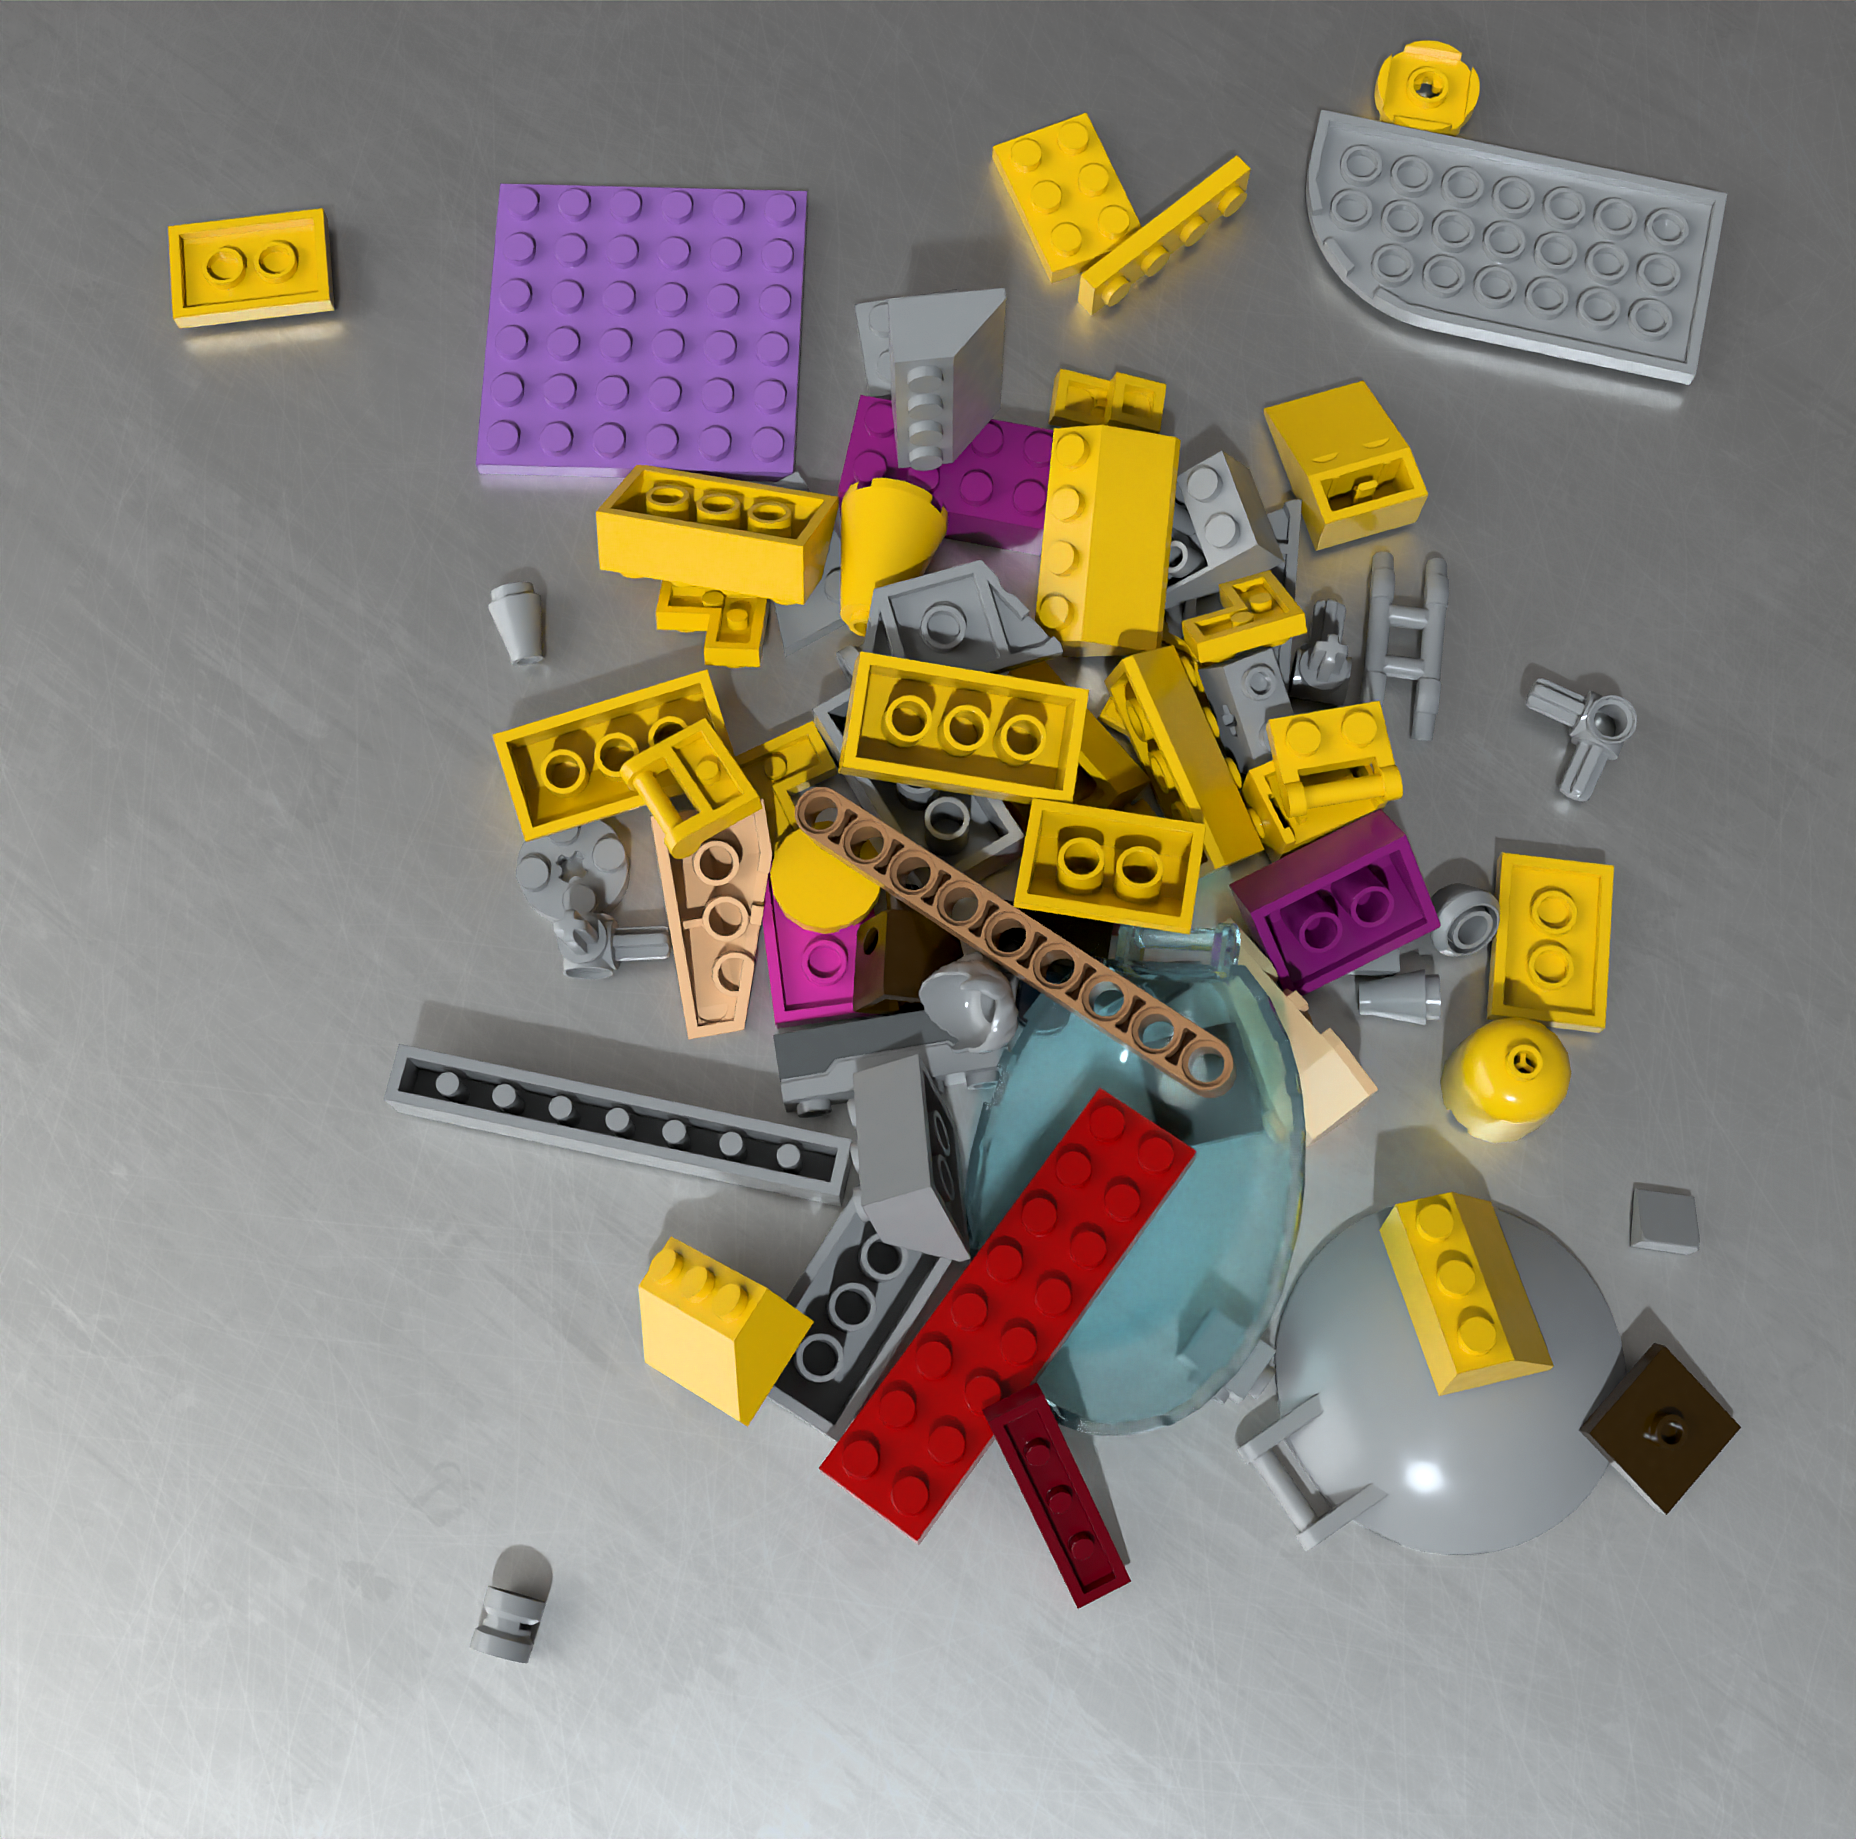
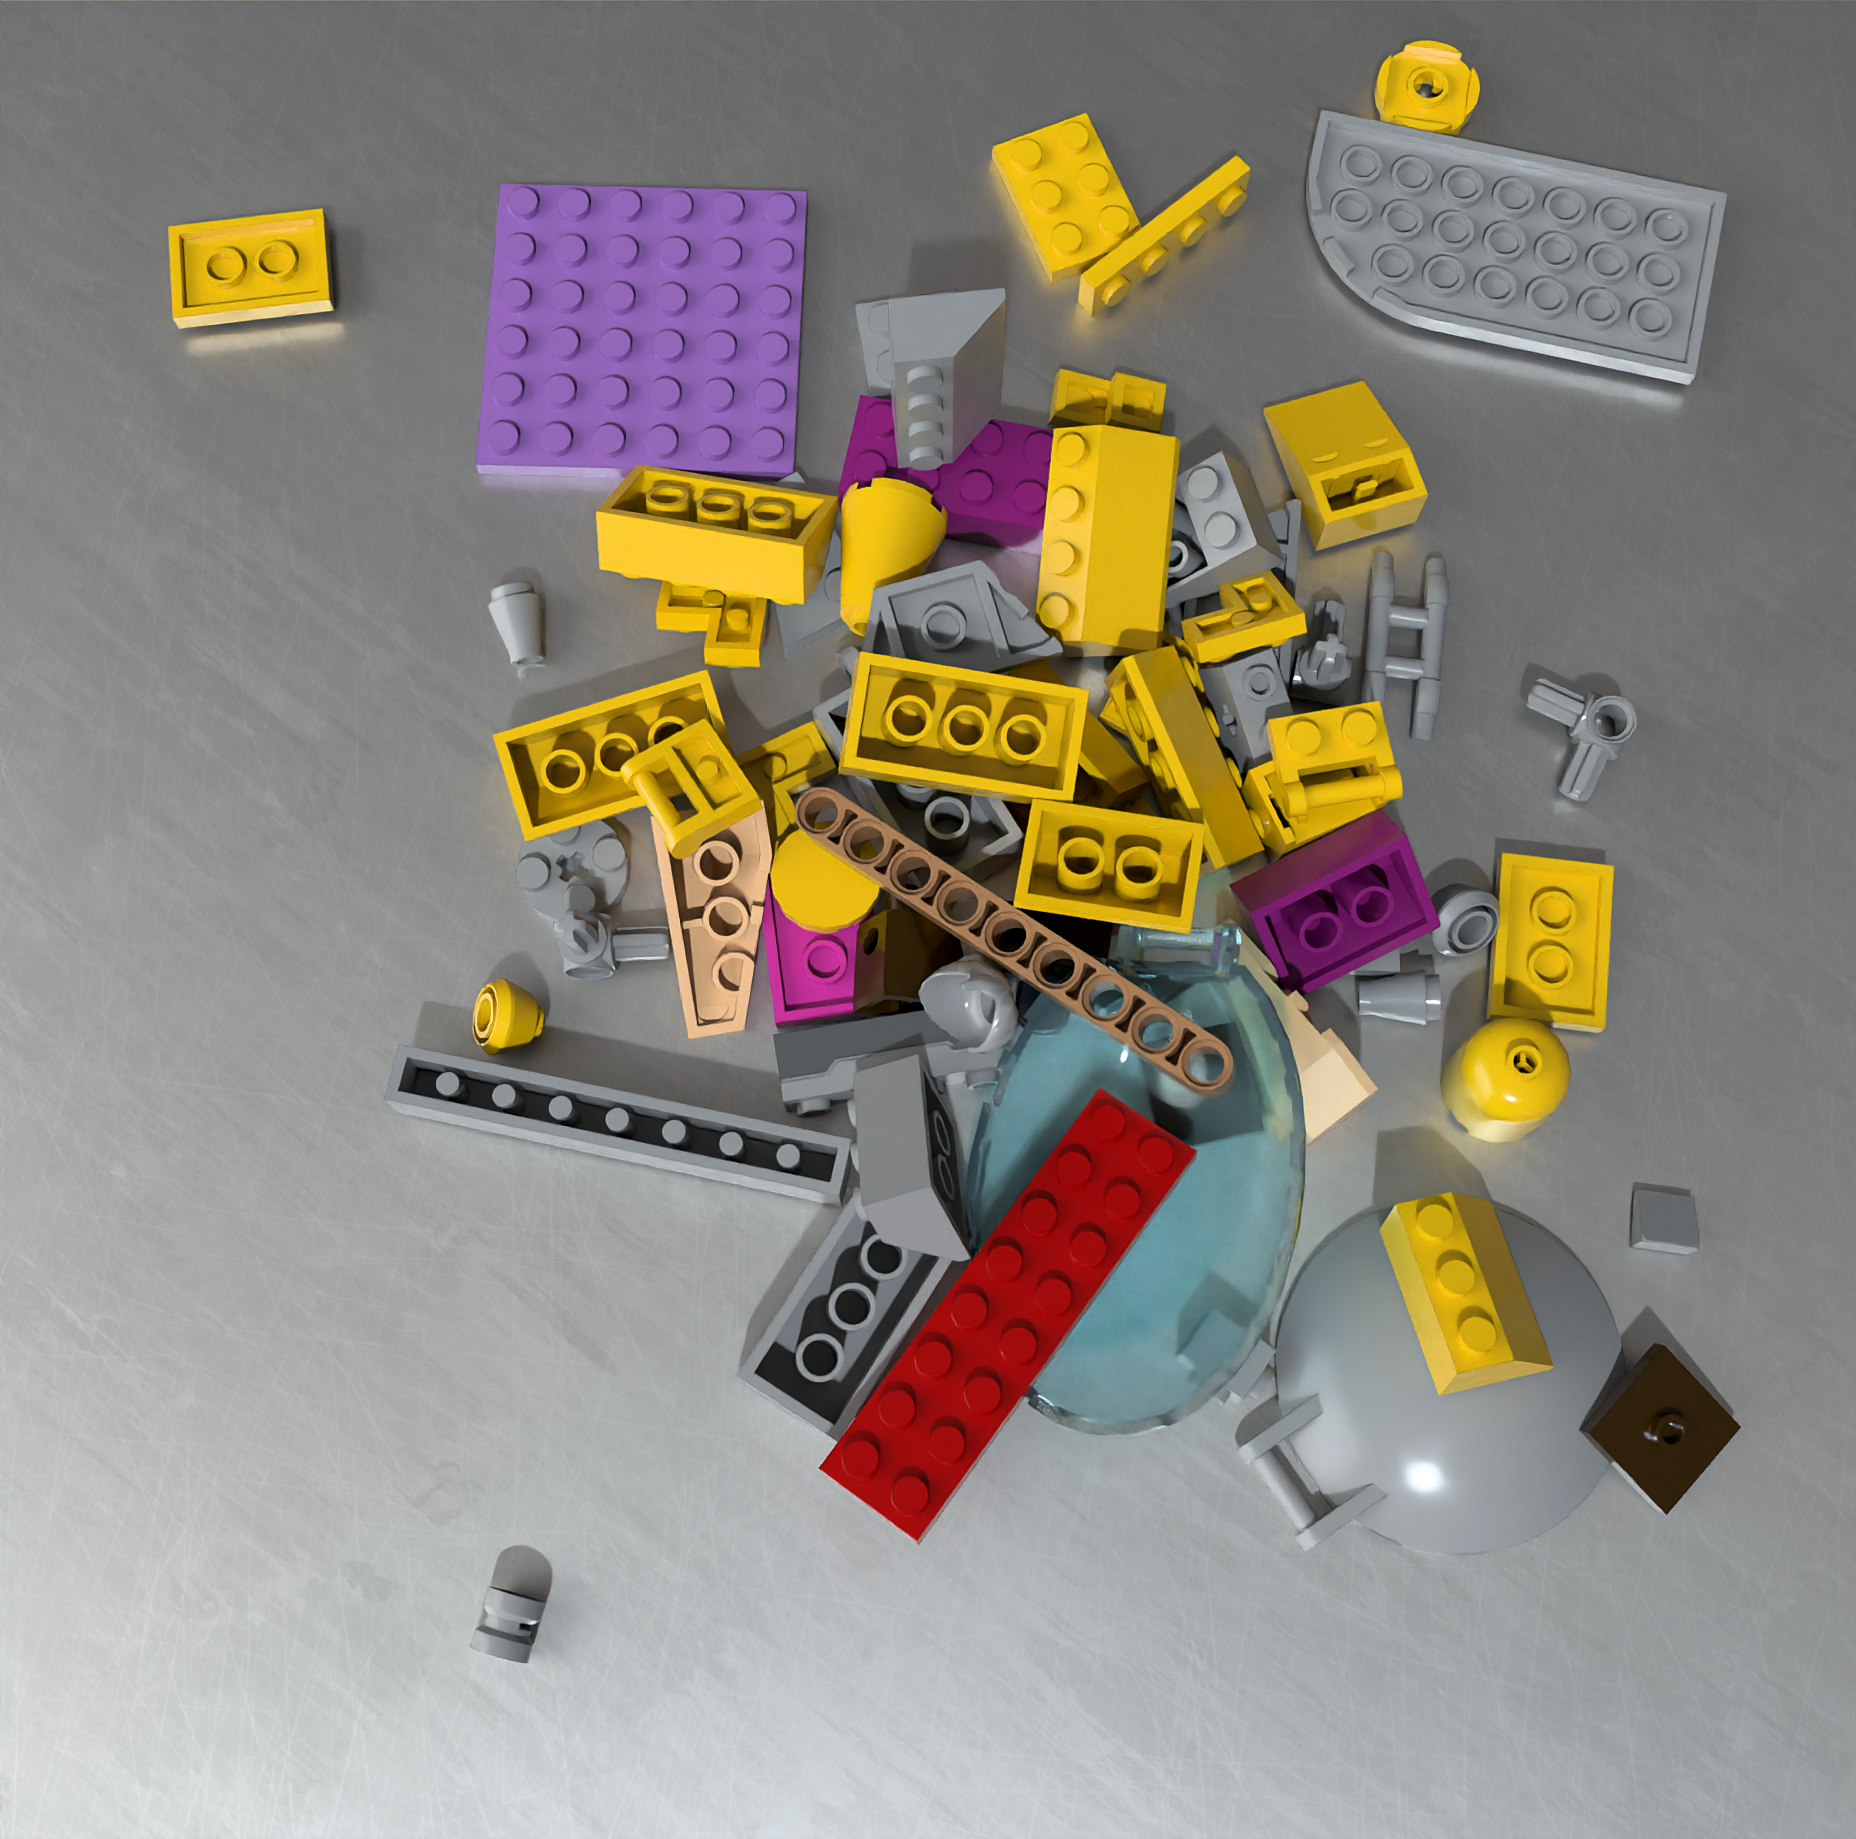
(505, 1017): none -> yellow cone
(716, 1329): yellow slope -> none
(1056, 1494): dark red plate -> none

